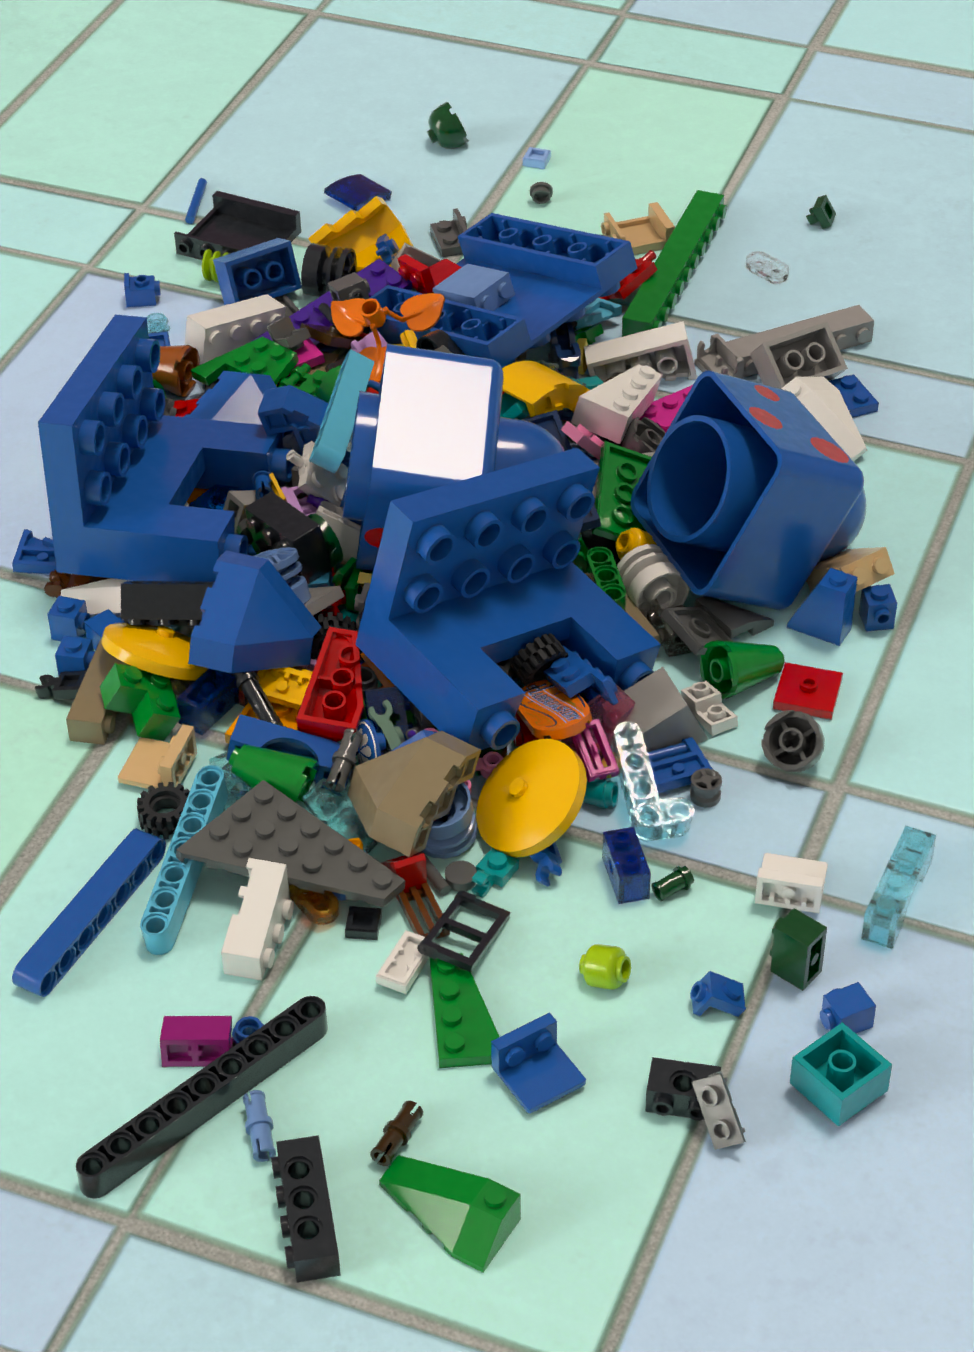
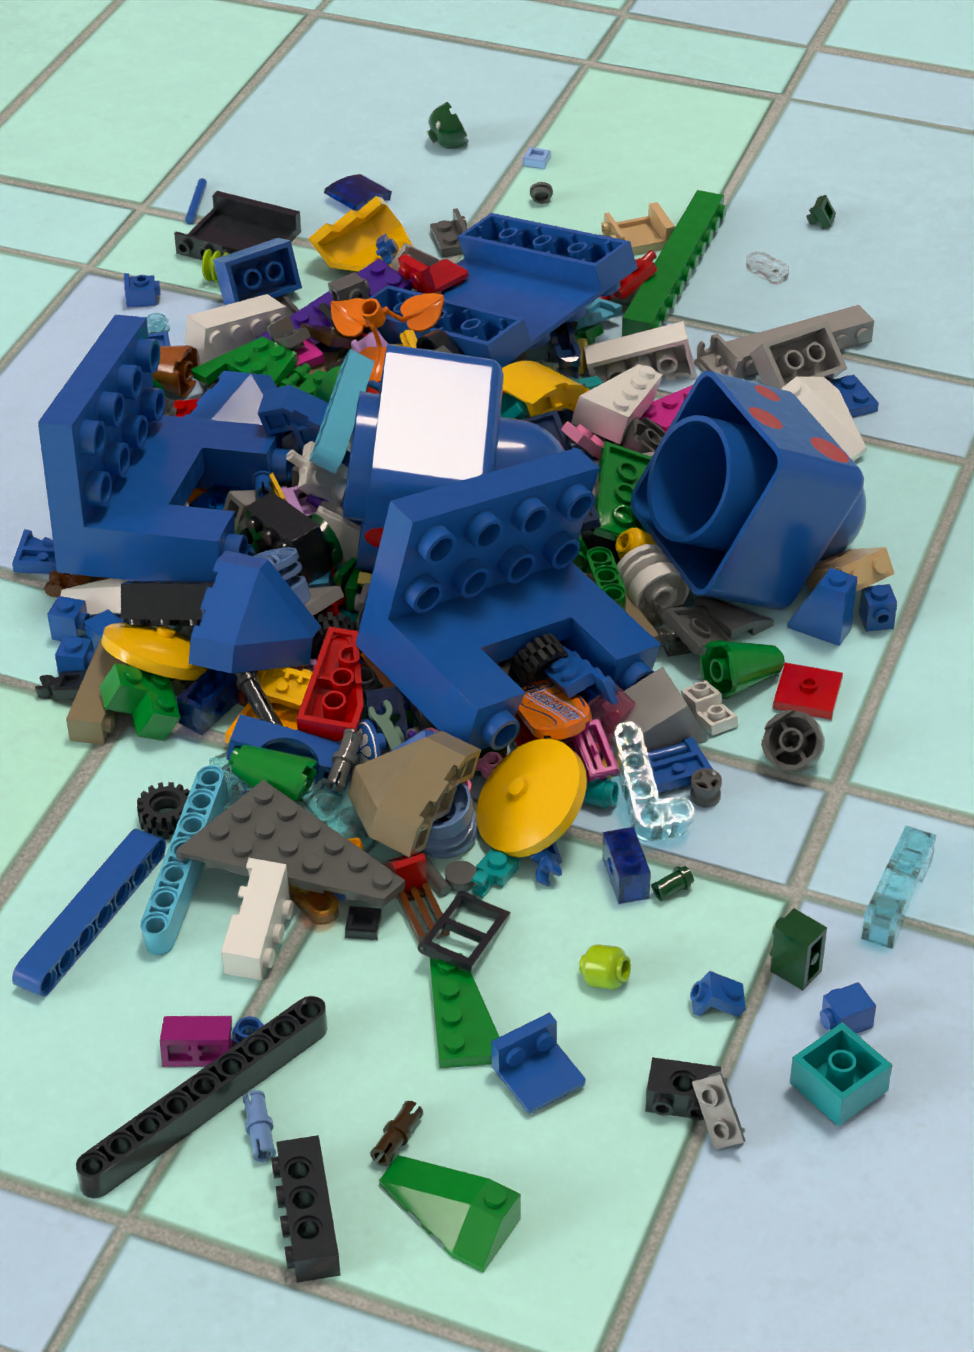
(160, 761): tan bracket -> none
(324, 266): black wheel -> none
(402, 964): white plate -> none
(477, 287): medium blue brick -> none
(791, 882): white bracket -> none

